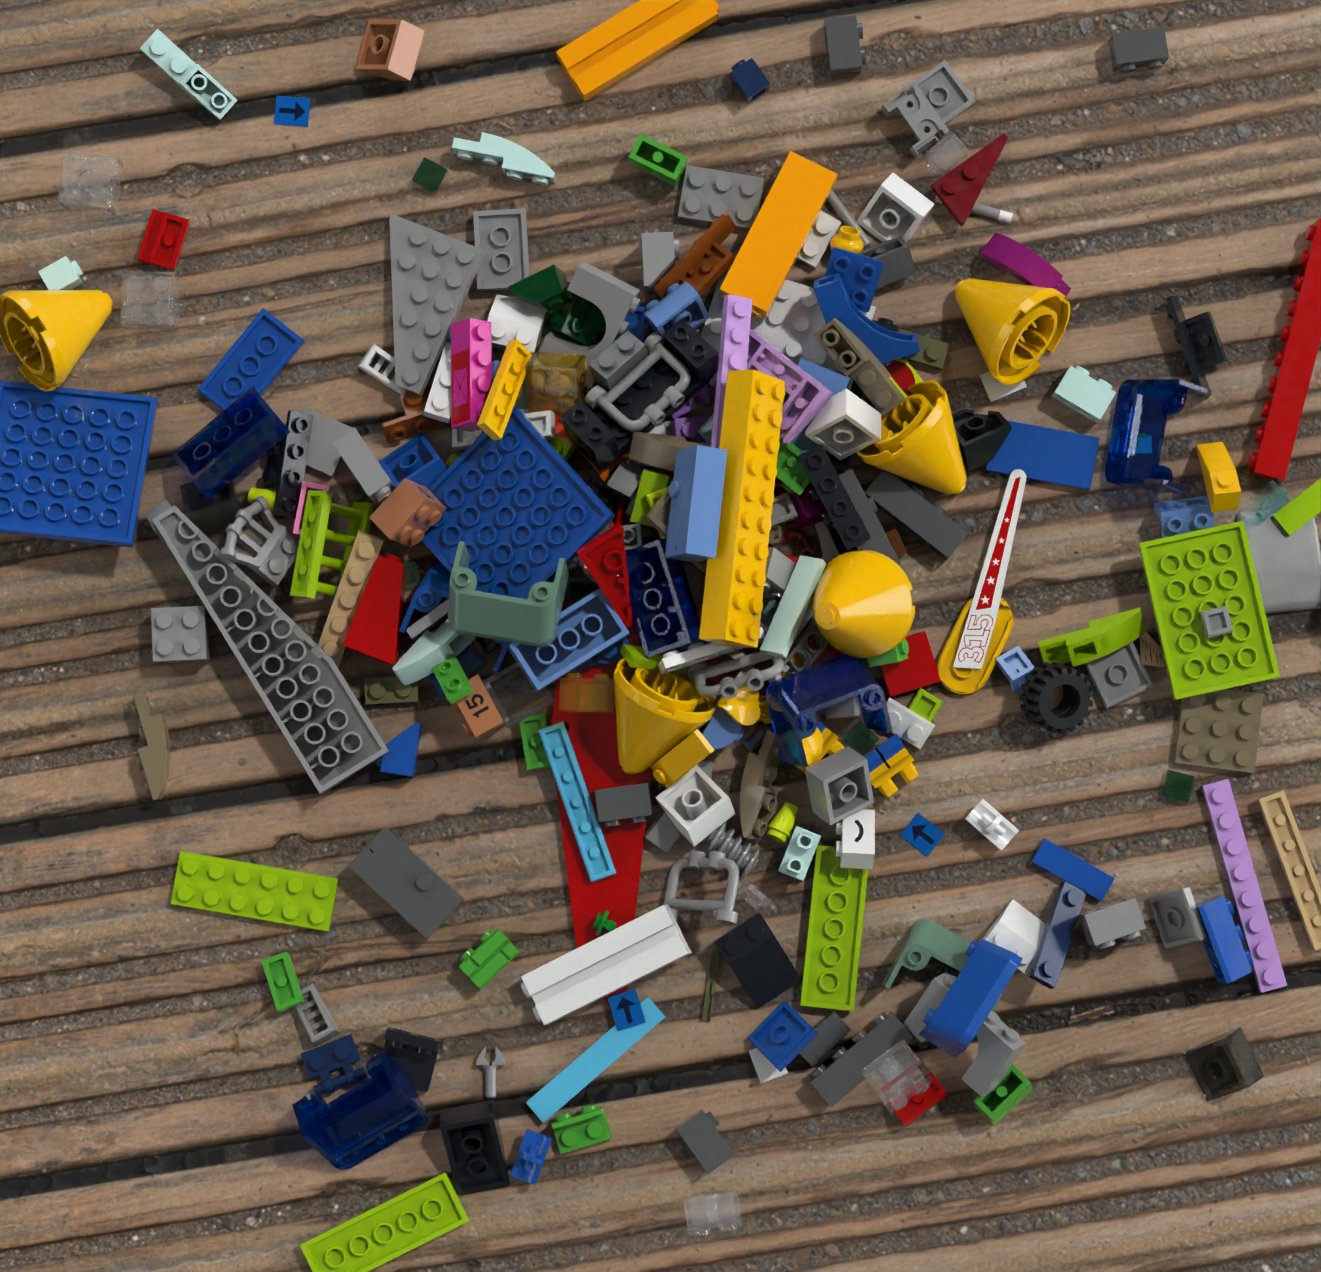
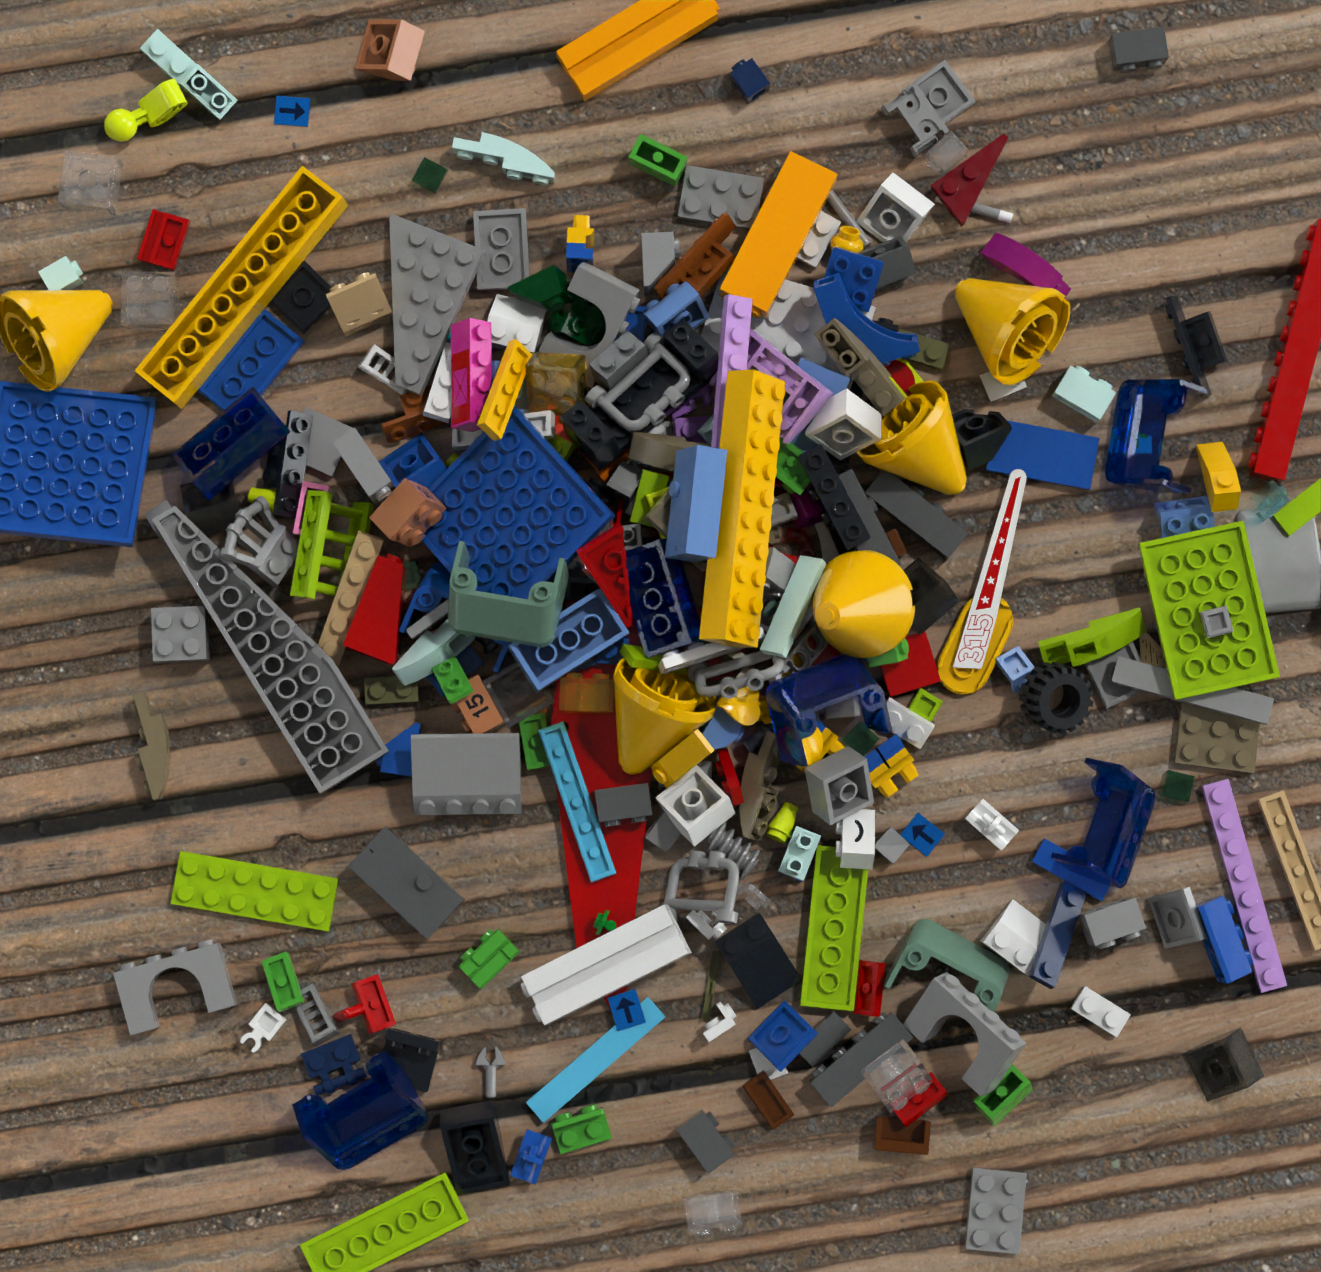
(137, 983): none -> light grey arch
(154, 108): none -> neon yellow beam
(242, 287): none -> yellow brick
(265, 1024): none -> white plate
(303, 297): none -> black tile
(359, 304): none -> tan slope
(371, 1004): none -> red plate
(466, 774): none -> light grey slope
(579, 243): none -> hips
(701, 923): none -> white bracket
(716, 1026): none -> white bracket
(730, 784): none -> red plate
(768, 1100): none -> reddish brown tile
(843, 45): dark grey brick -> none
(869, 988): none -> red plate
(891, 845): none -> light grey slope
(893, 1136): none -> reddish brown panel
(929, 595): none -> clear smoke slope
(970, 997): blue windscreen -> none
(995, 1210): none -> light grey plate
(1100, 1011): none -> white plate
(1115, 827): none -> clear blue windscreen
(1227, 701): none -> light grey tile

